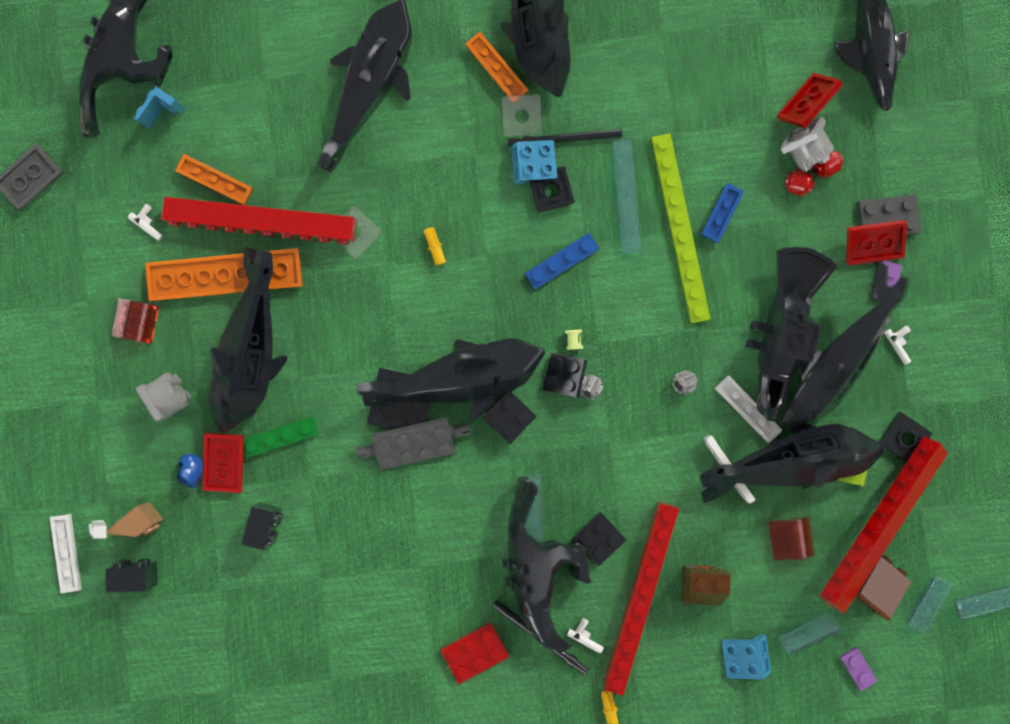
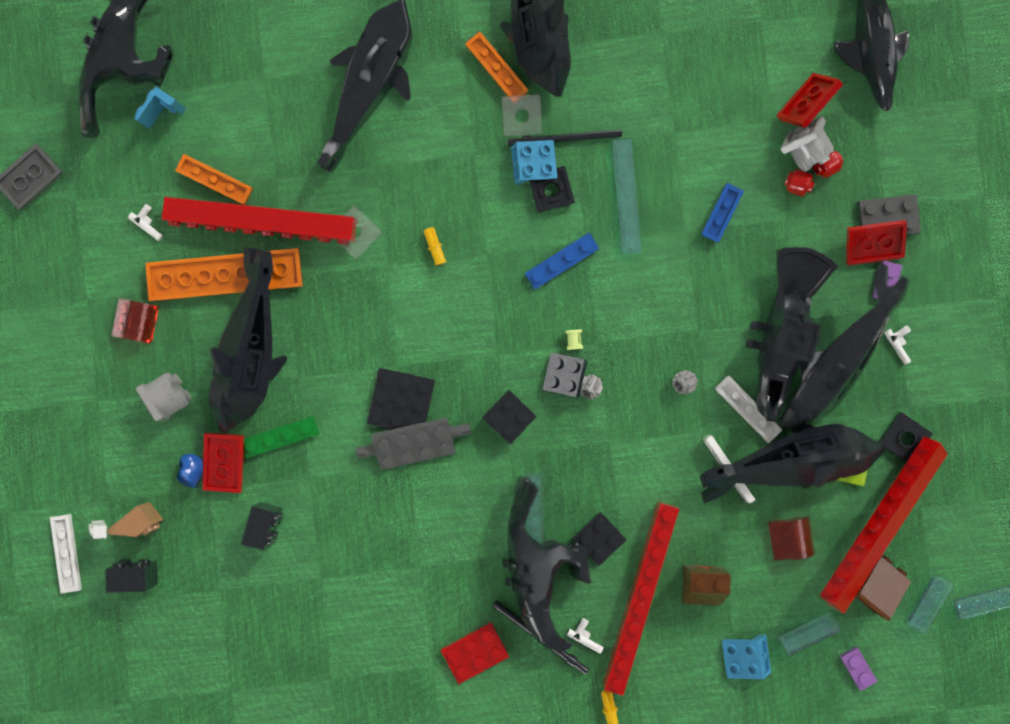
(465, 375): black animal -> none
(680, 228): lime plate -> none

